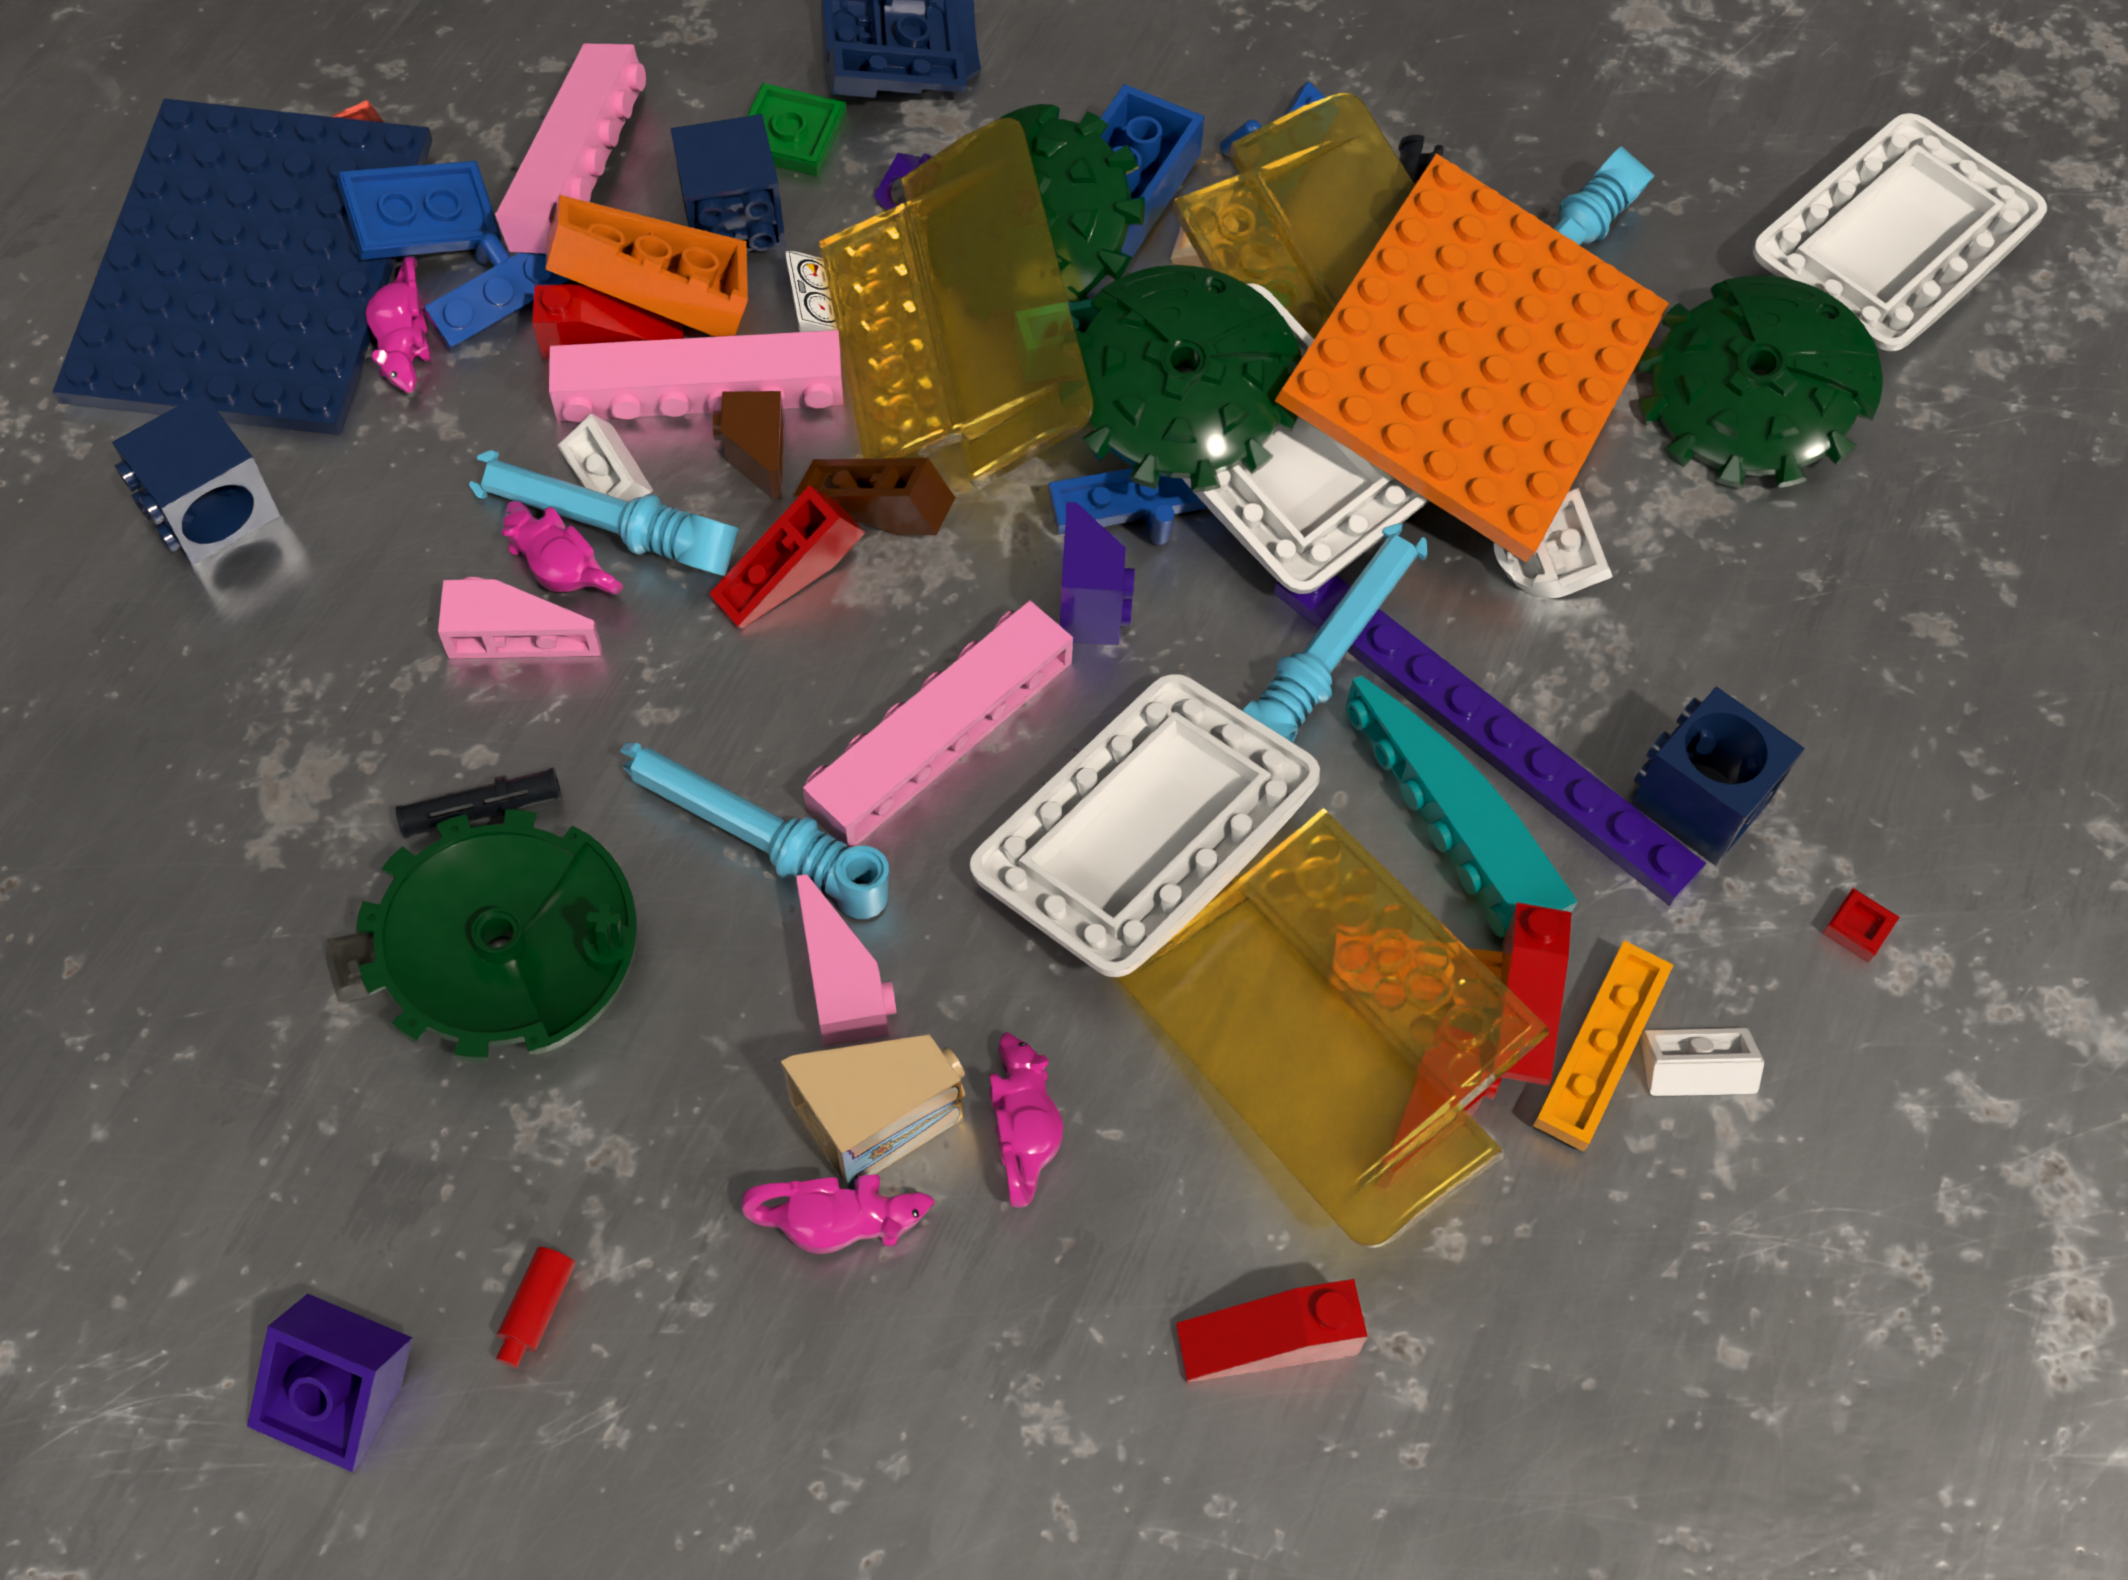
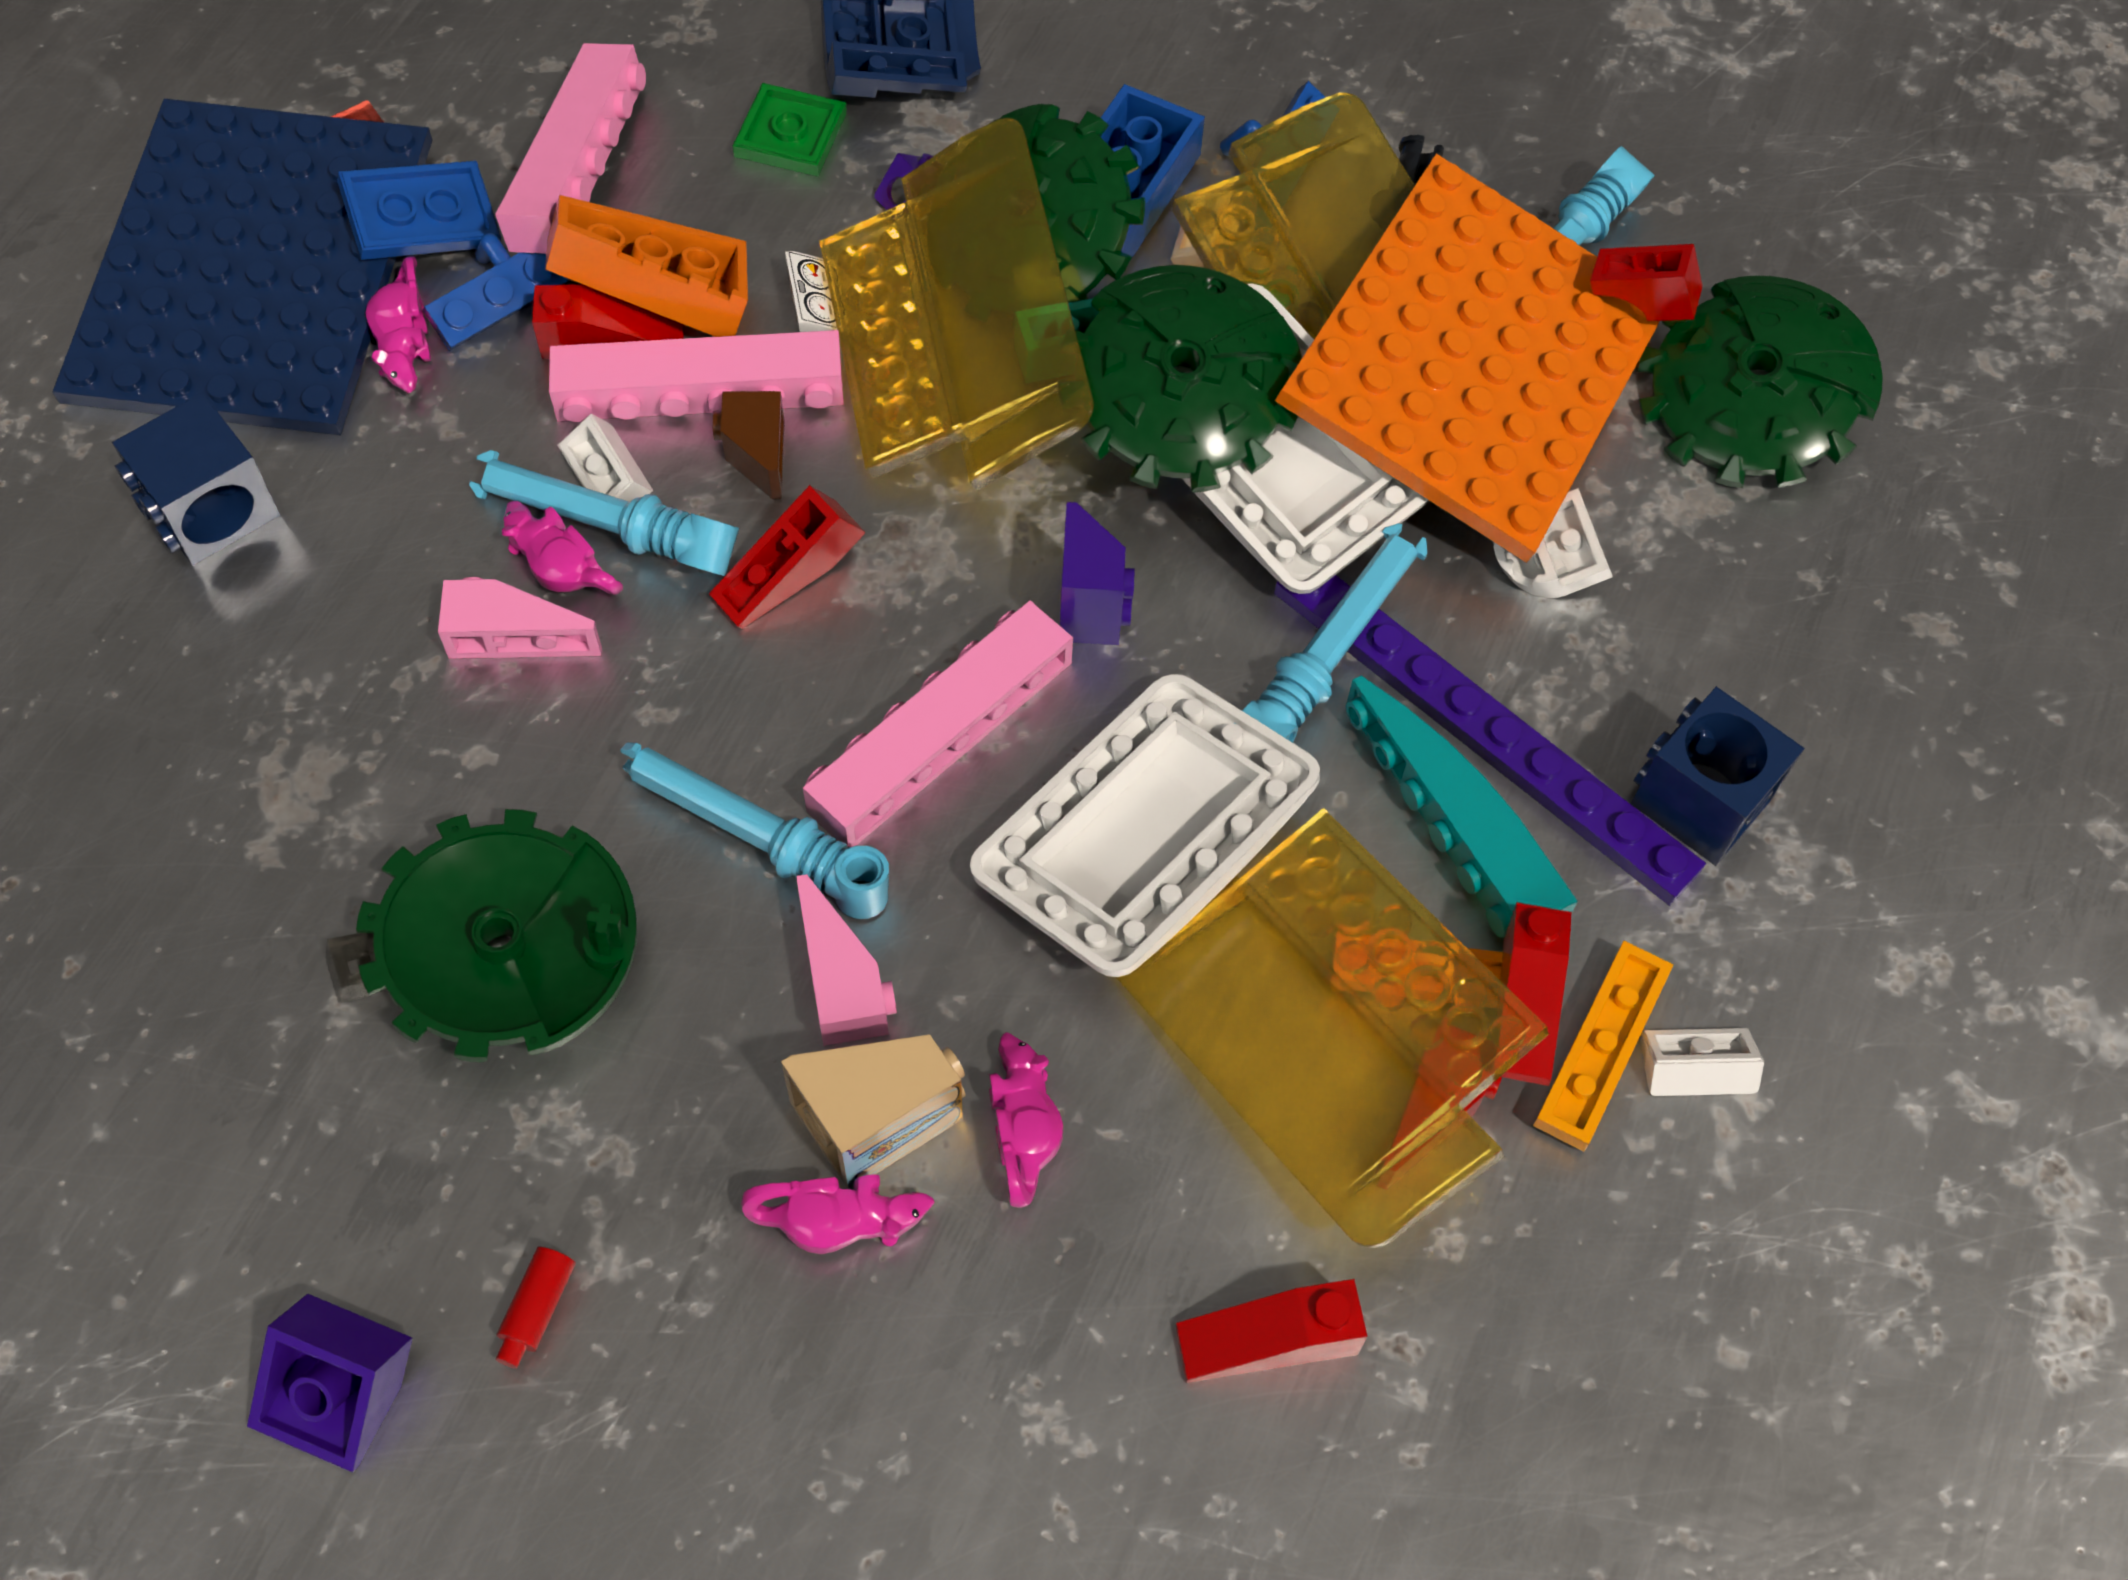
(542, 788): black pin -> none
(730, 180): dark blue brick -> none
(884, 493): reddish brown slope -> none
(1117, 500): blue plate -> none
(1655, 279): none -> red arch
(1860, 925): red tile -> none
(1902, 228): white wedge -> none

